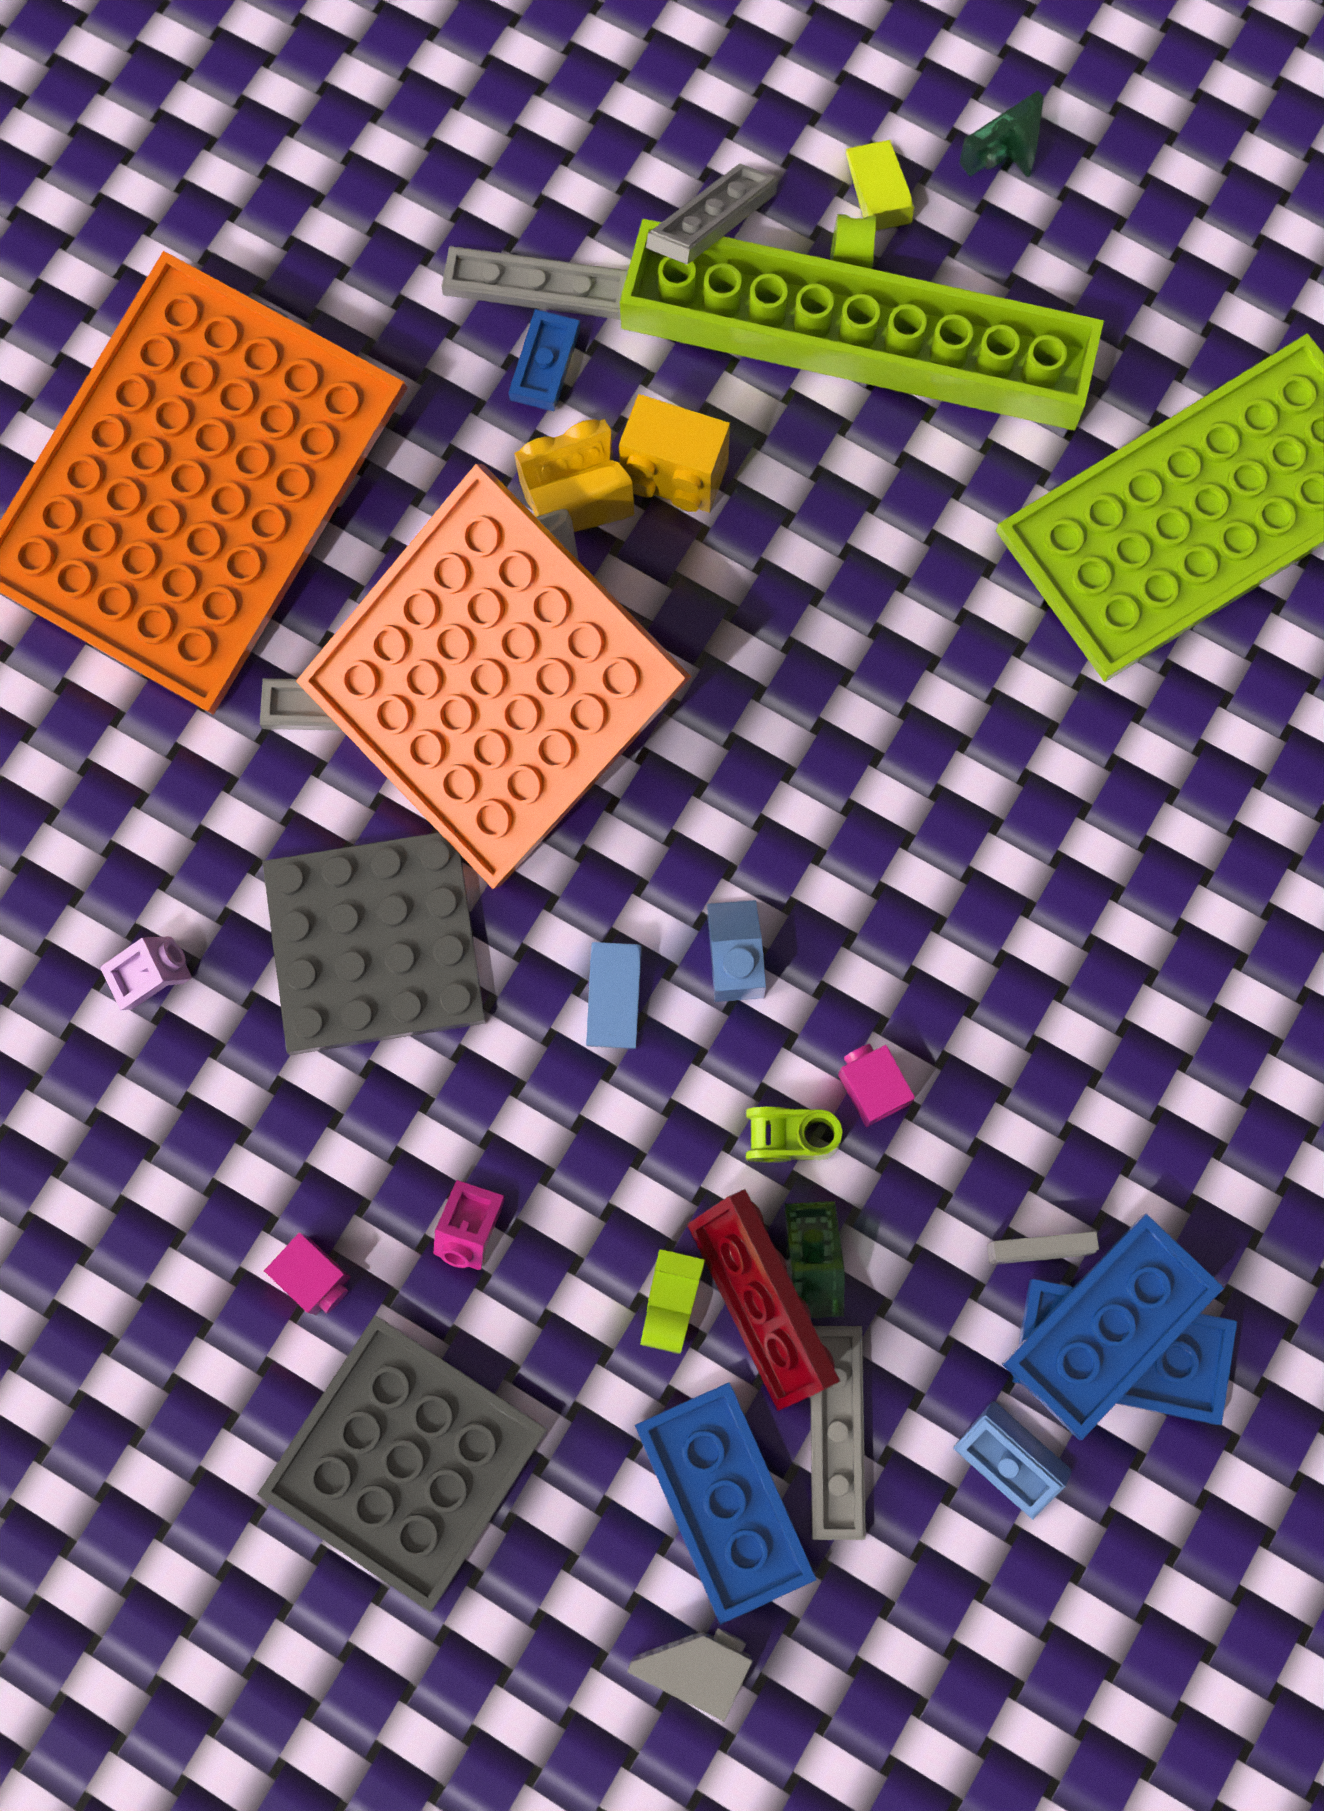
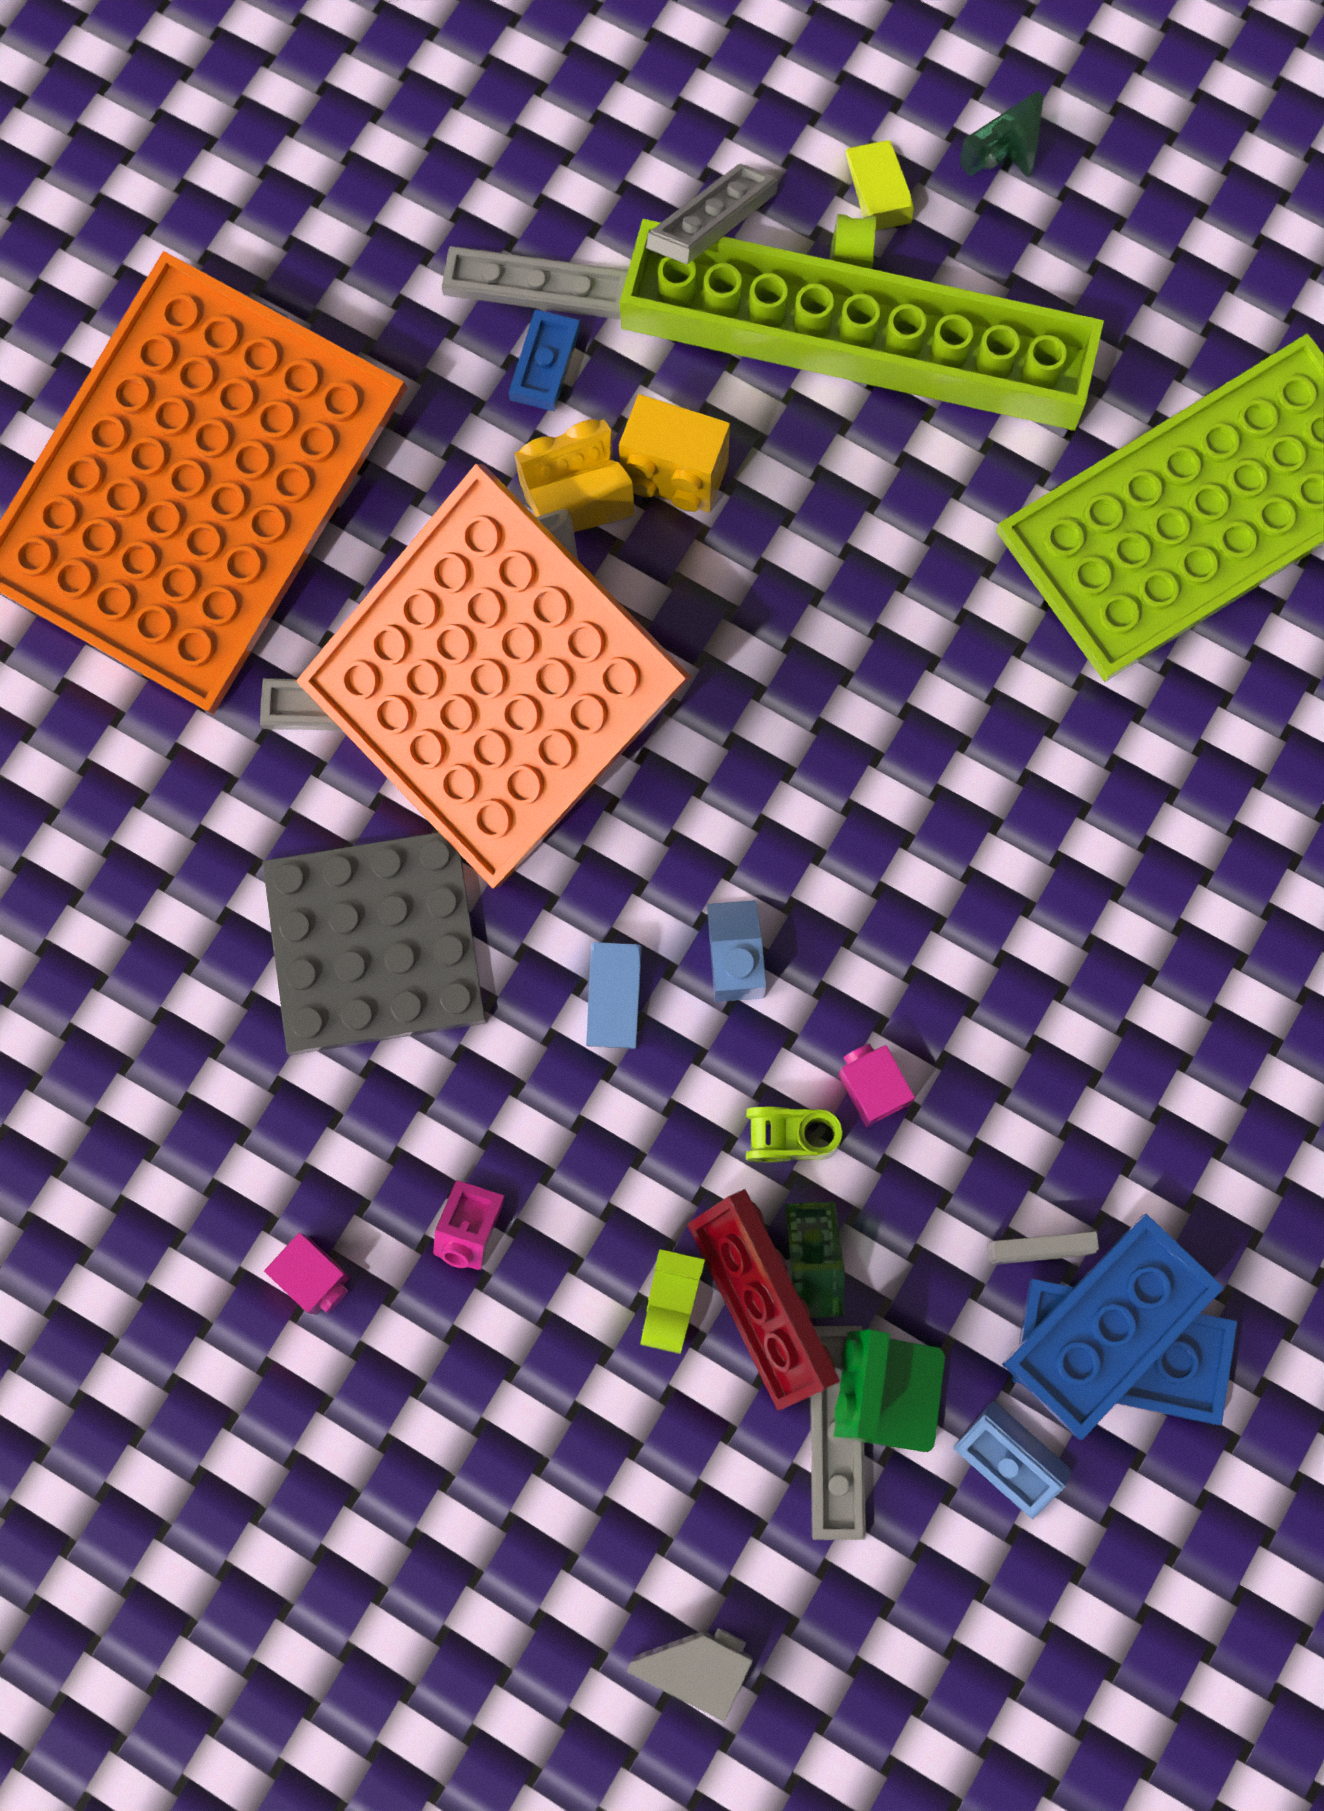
(145, 970): lavender bracket -> none
(402, 1463): dark grey plate -> none
(725, 1503): blue plate -> none
(889, 1391): none -> green bracket

